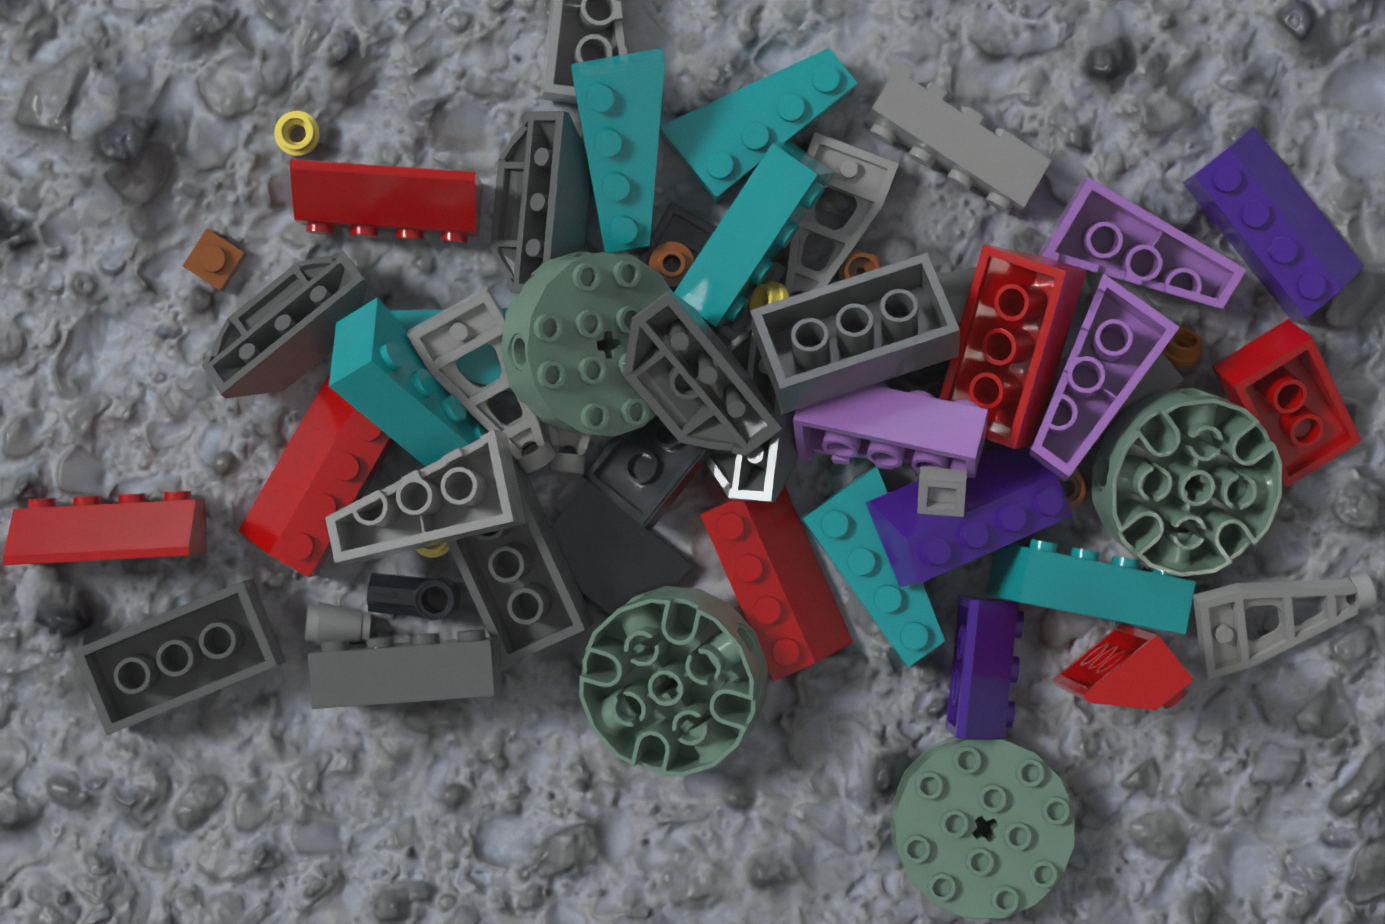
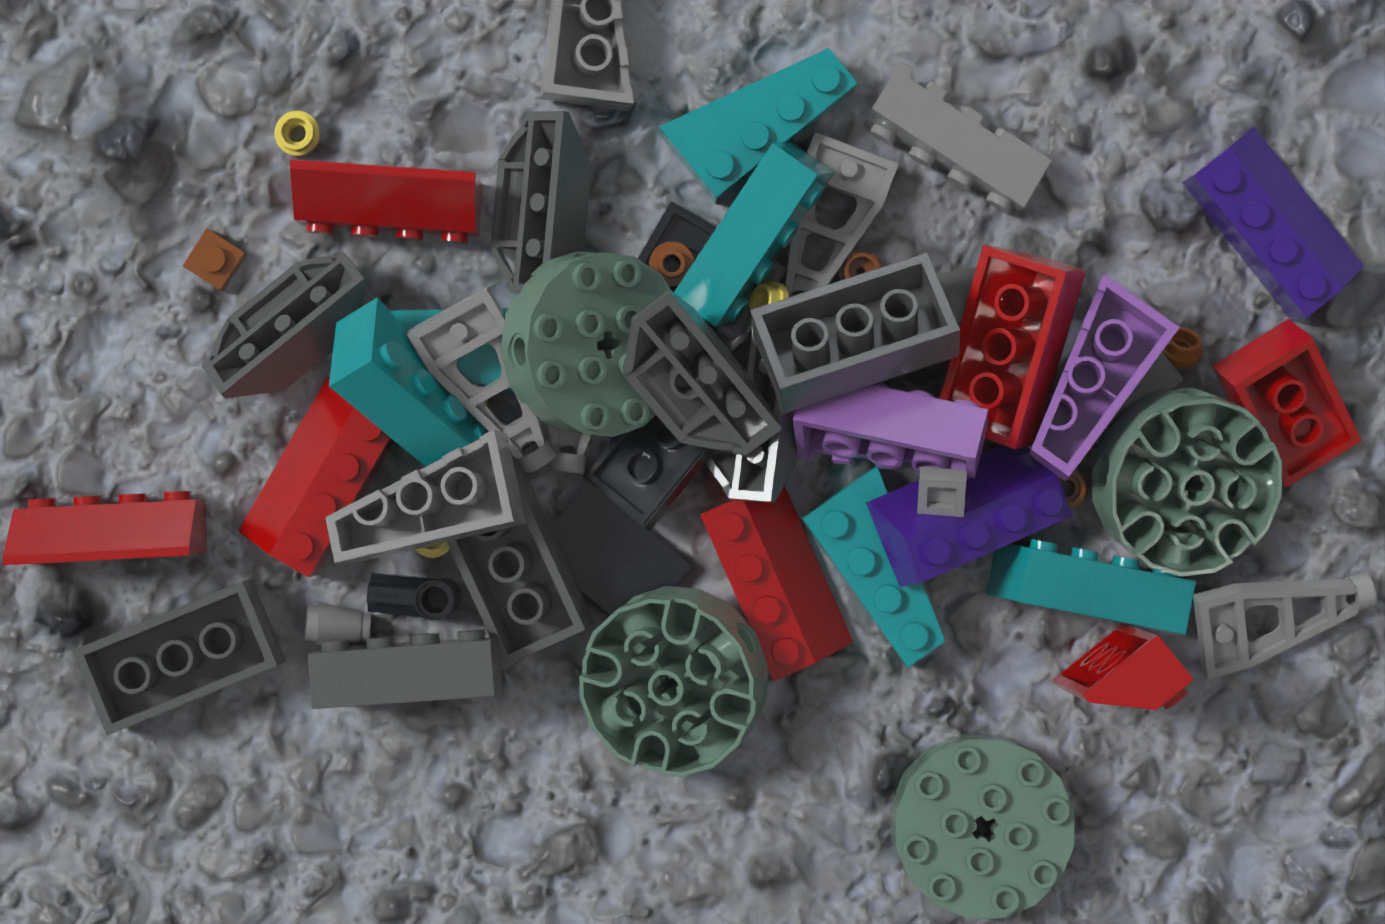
(620, 127): teal wedge -> none
(983, 668): dark purple slope -> none
(1130, 244): medium lavender wedge -> none

